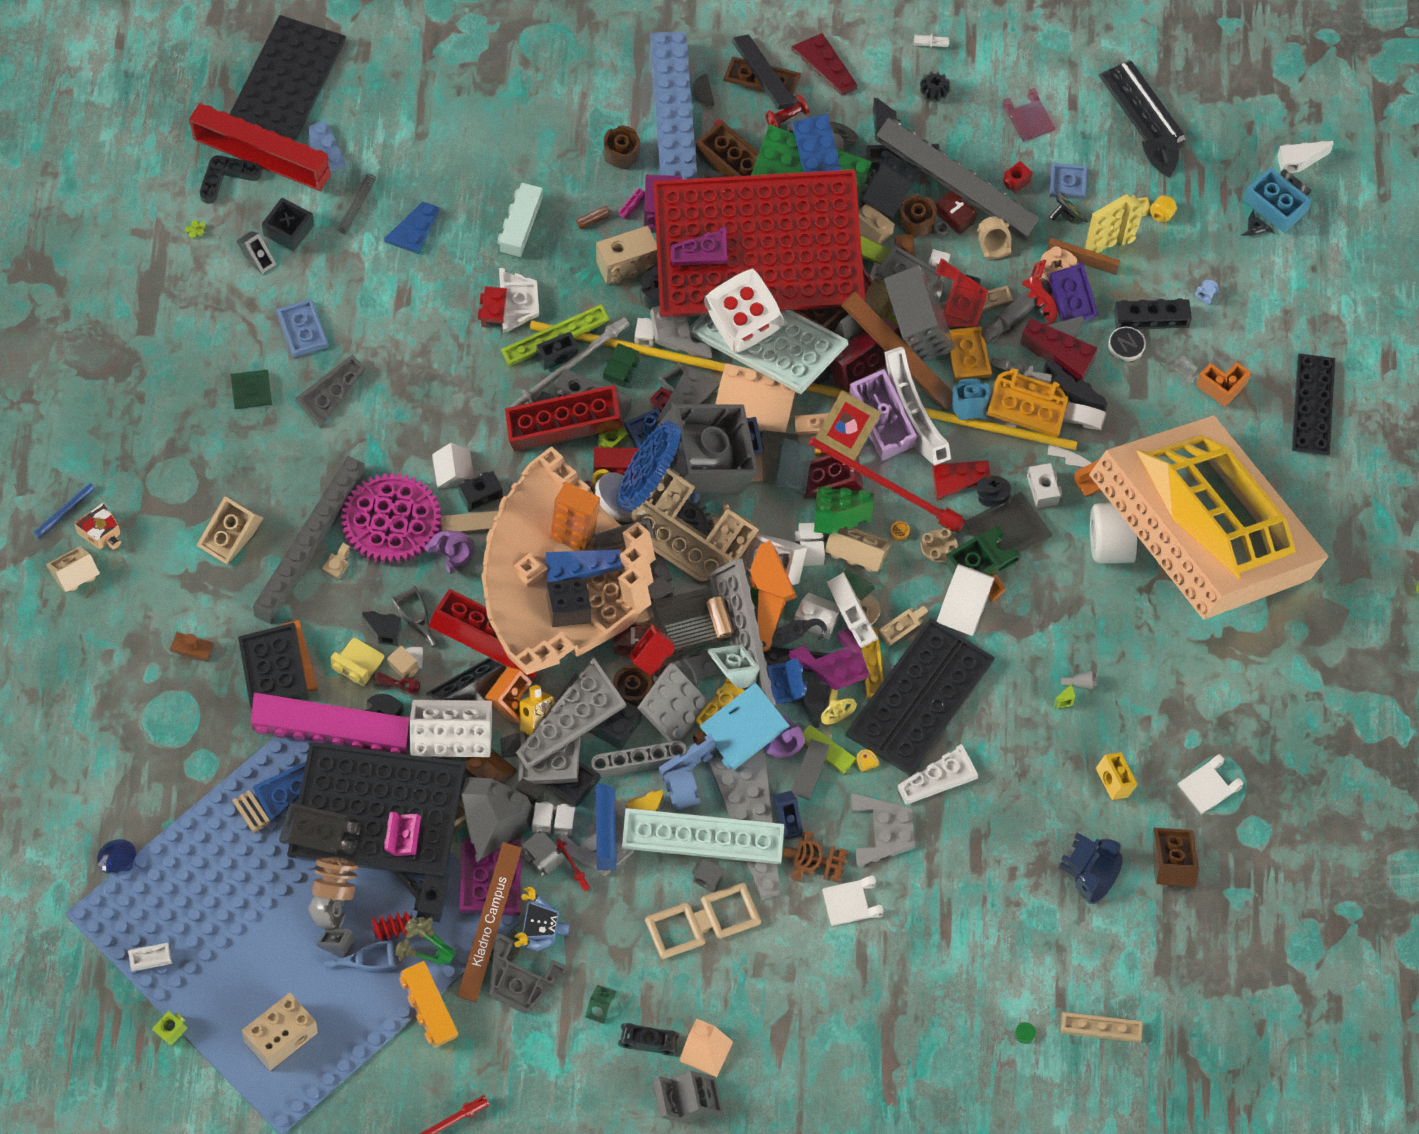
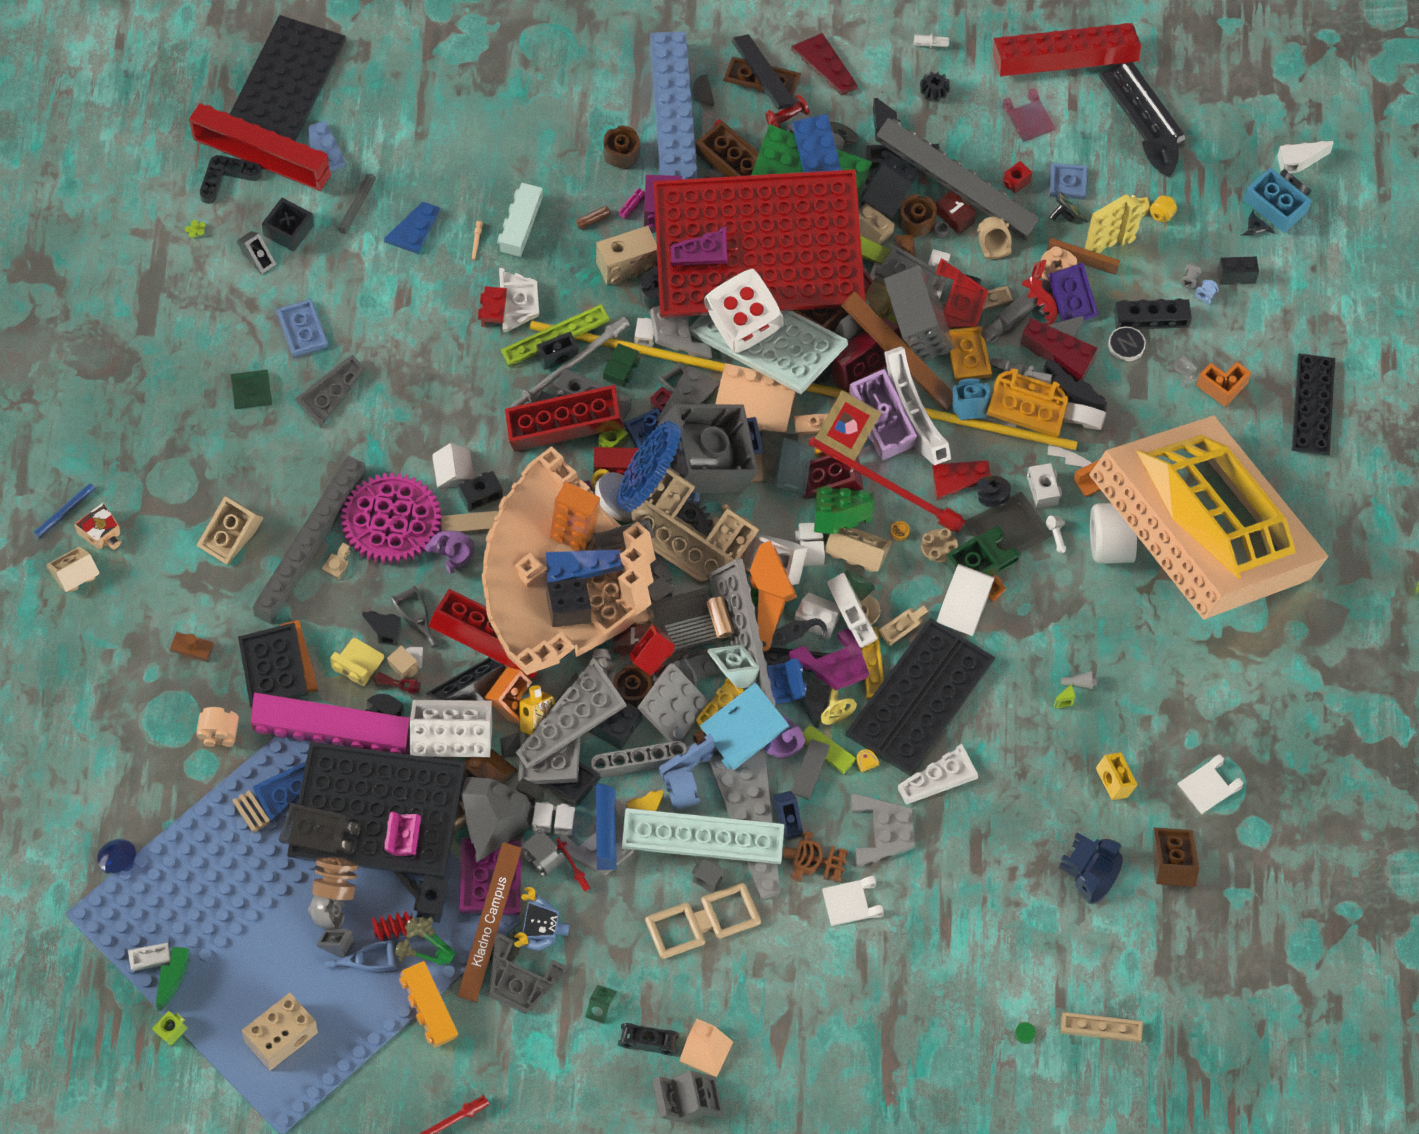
(172, 976): none -> green slope
(217, 727): none -> light nougat brick
(478, 231): none -> light nougat piece
(603, 659): none -> white piece
(1055, 523): none -> white piece
(1066, 49): none -> red piece
(1191, 275): none -> light grey bush
(1238, 270): none -> black brick

